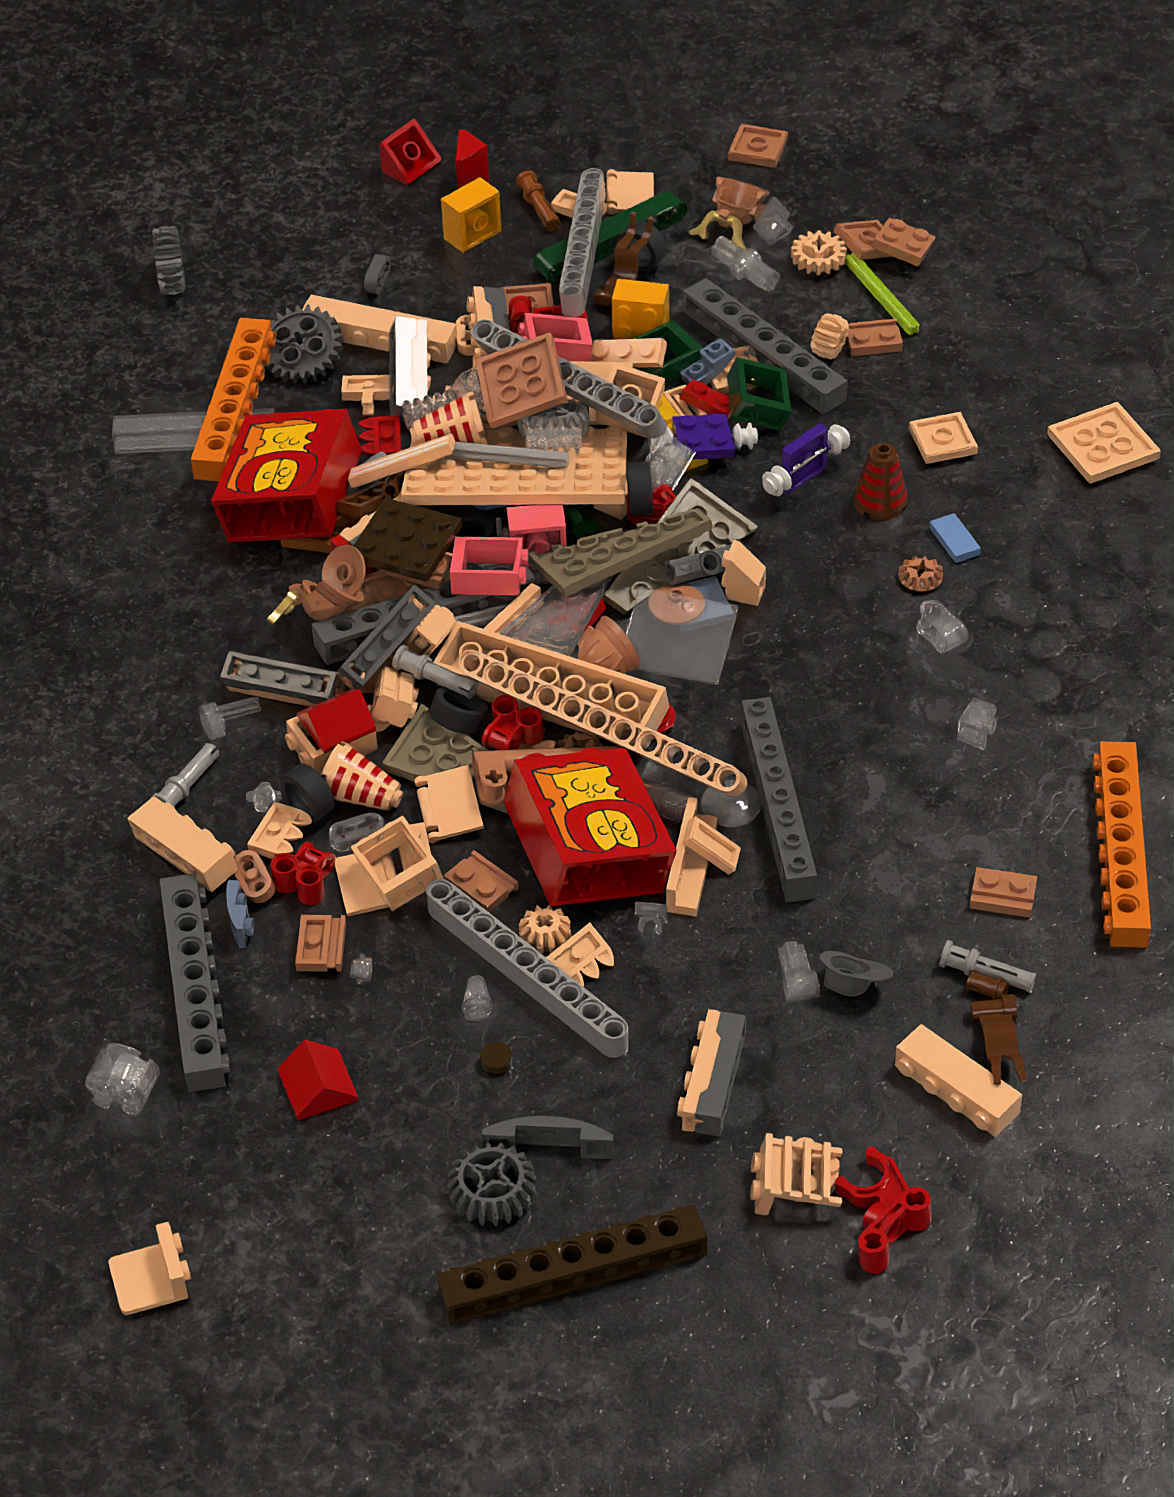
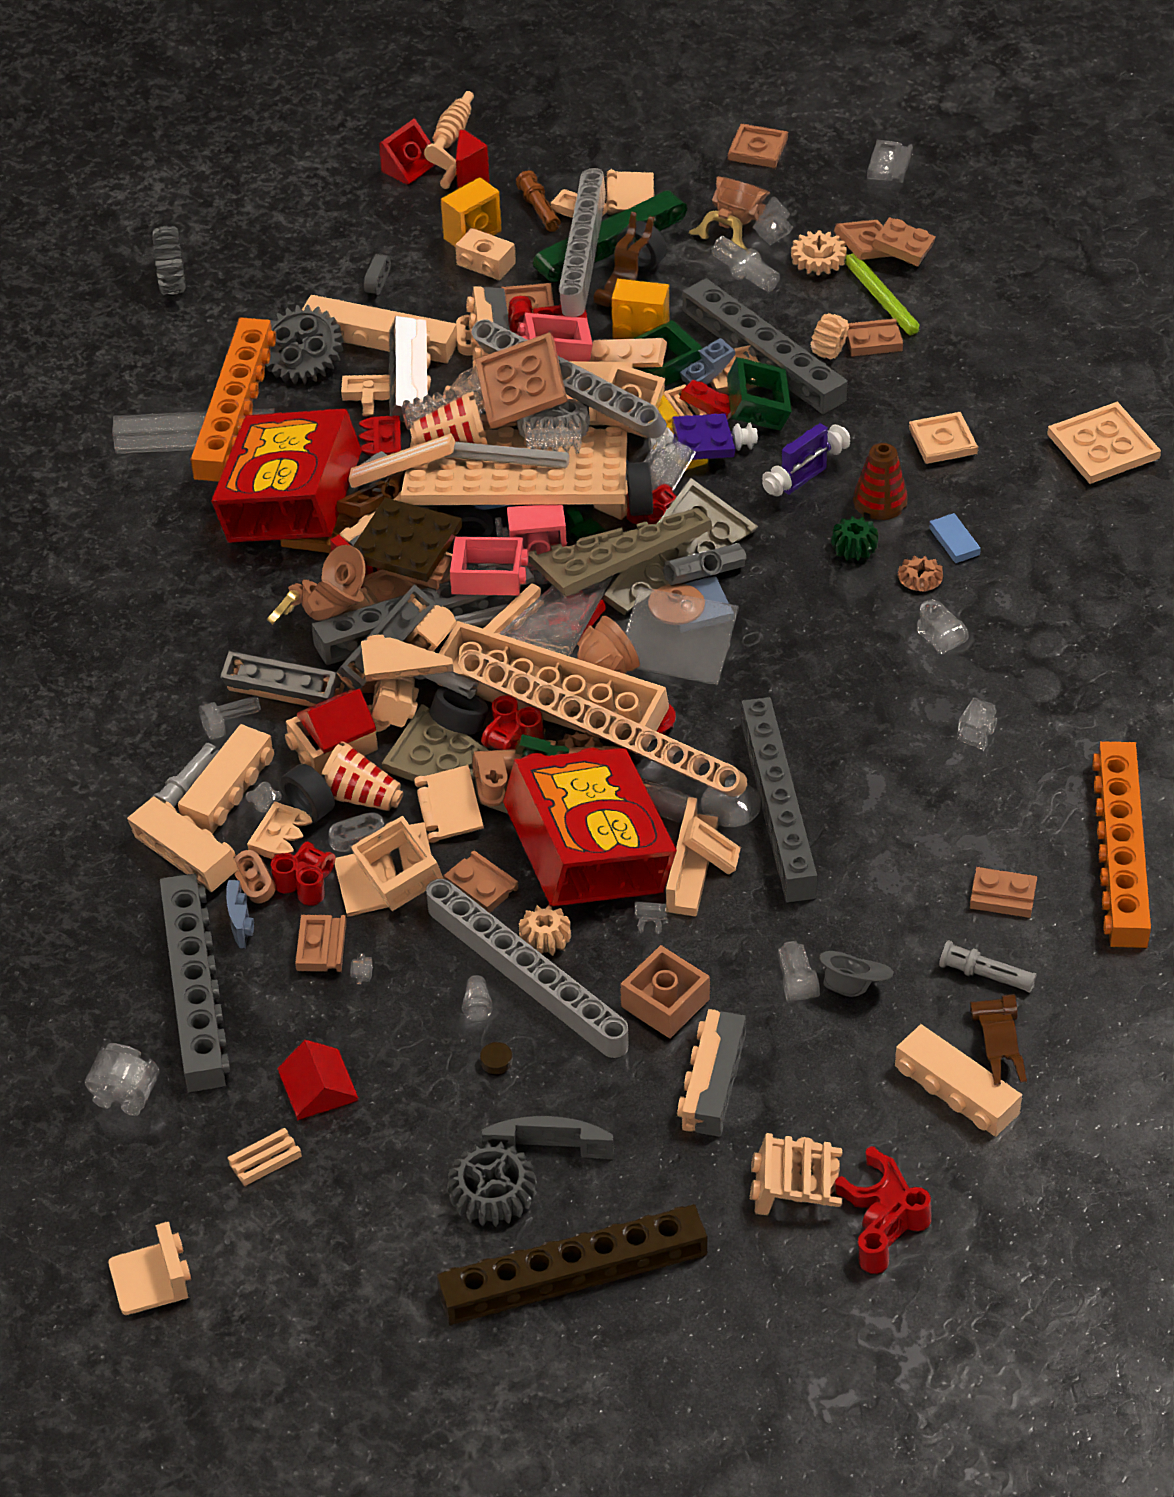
(227, 778): none -> light nougat brick
(261, 1153): none -> light nougat tile
(394, 659): none -> light nougat slope
(446, 133): none -> light nougat piece
(485, 254): none -> light nougat brick
(529, 745): none -> dark green plate
(580, 954): light nougat plate -> none
(665, 991): none -> nougat brick
(743, 575): light nougat slope -> none
(854, 538): none -> dark green gear
(889, 161): none -> clear plate
(986, 985): reddish brown pin -> none

